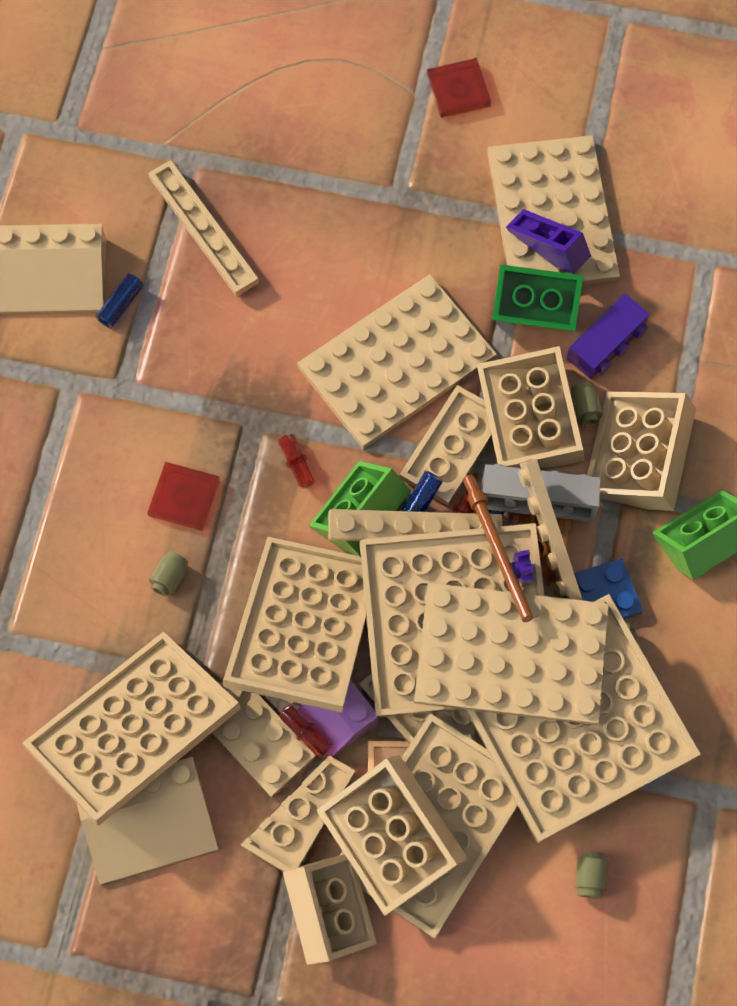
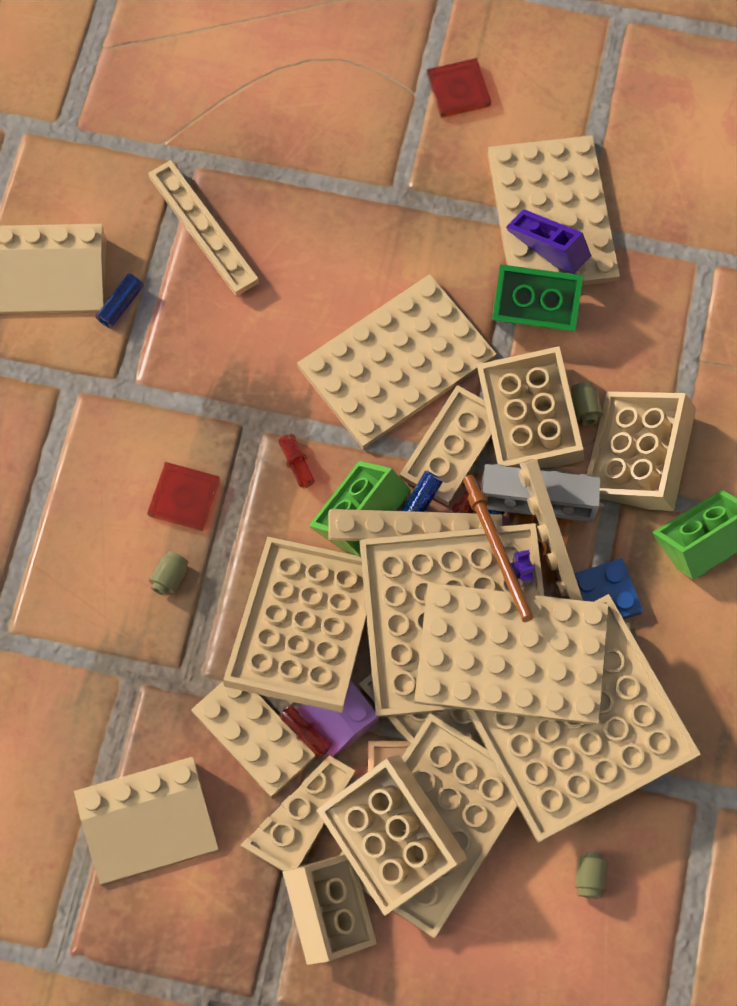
(131, 727): tan plate -> none
(608, 337): dark purple brick -> none

